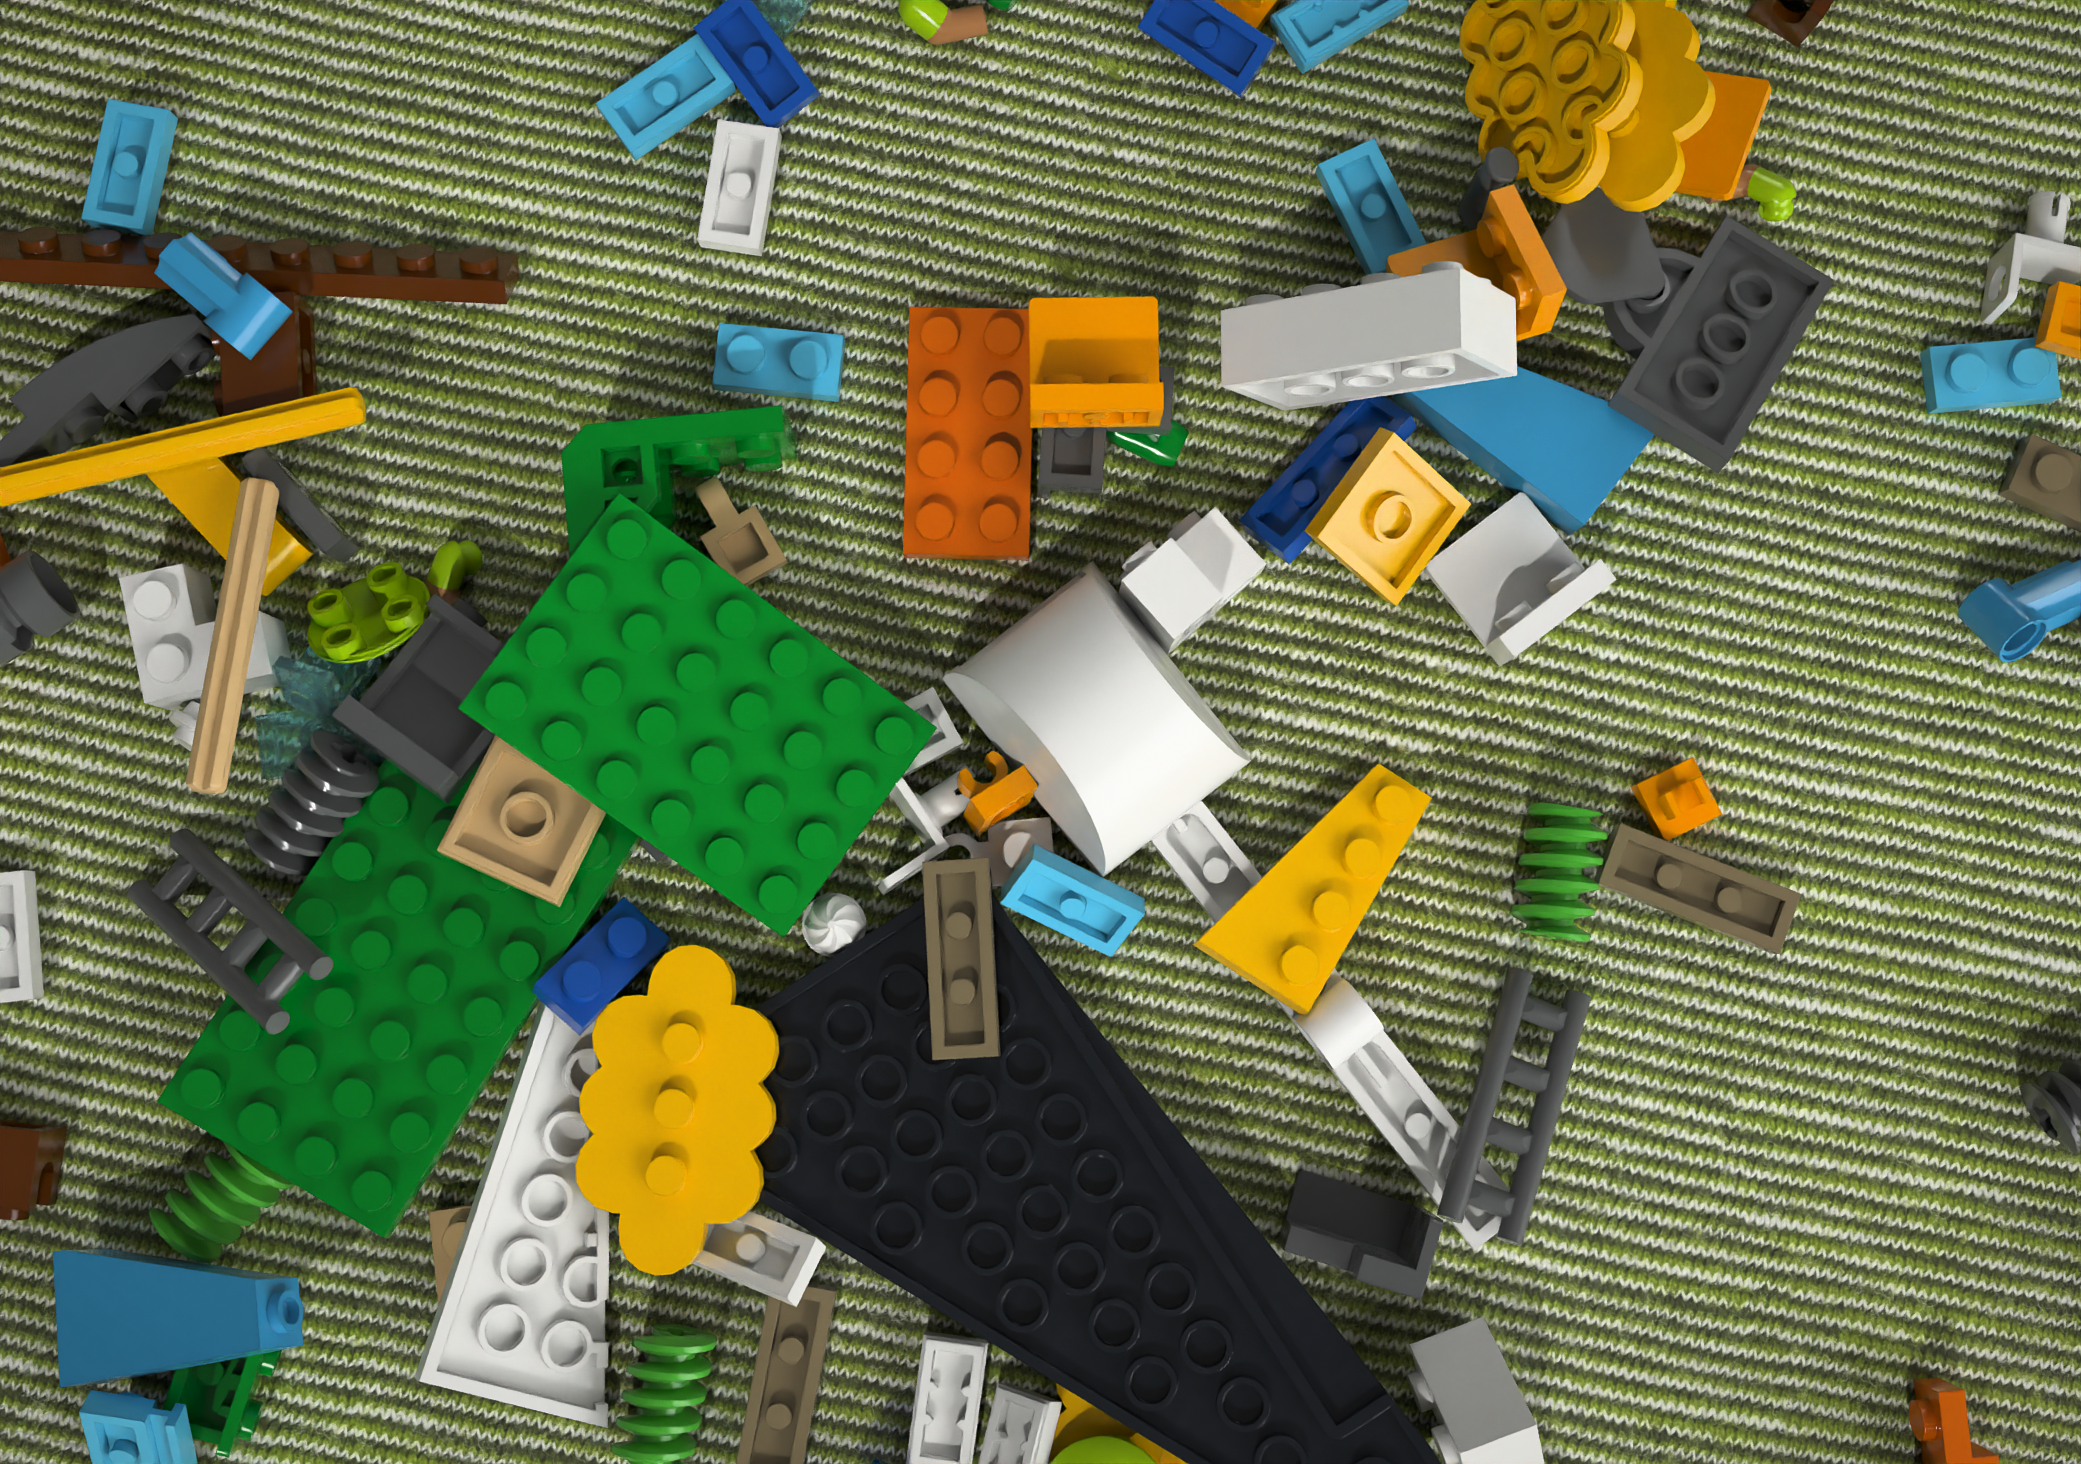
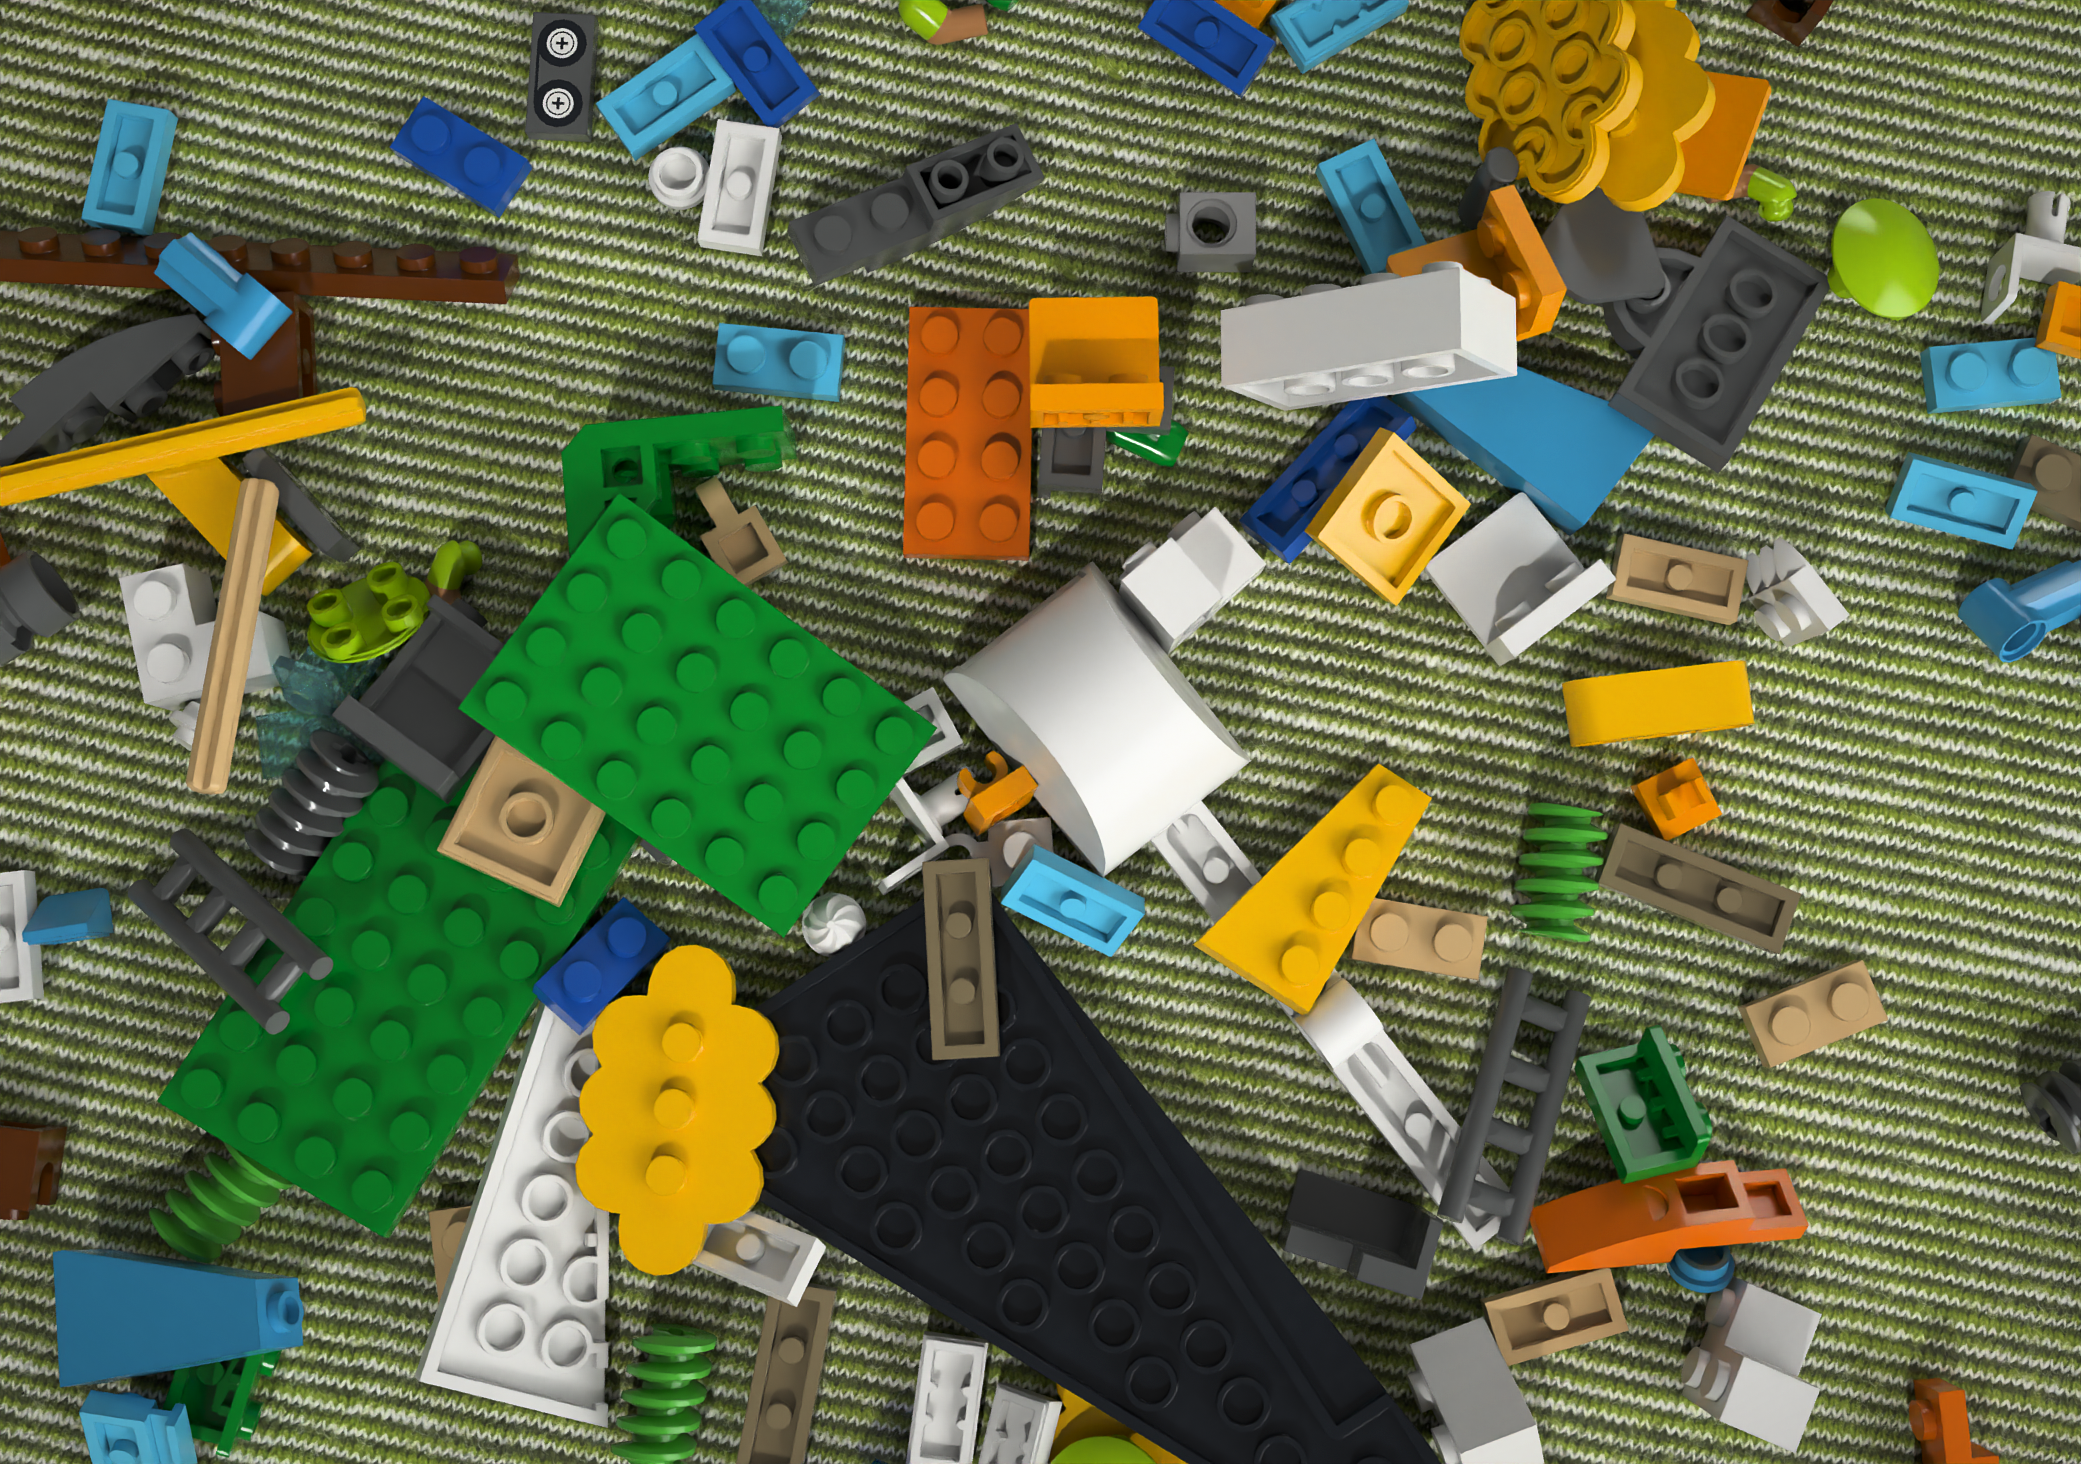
(70, 918): none -> dark azure slope
(461, 157): none -> blue plate
(562, 77): none -> tile
(679, 177): none -> white plate
(917, 209): none -> dark grey slope
(1232, 213): none -> light grey brick
(1420, 939): none -> tan plate
(1554, 1314): none -> tan plate
(1645, 1107): none -> green bracket
(1658, 703): none -> yellow beam
(1666, 1213): none -> orange slope
(1677, 579): none -> tan plate
(1702, 1268): none -> dark azure plate
(1752, 1363): none -> white brick
(1790, 595): none -> white plate
(1813, 1013): none -> tan plate
(1883, 259): none -> lime dish
(1960, 500): none -> medium azure plate

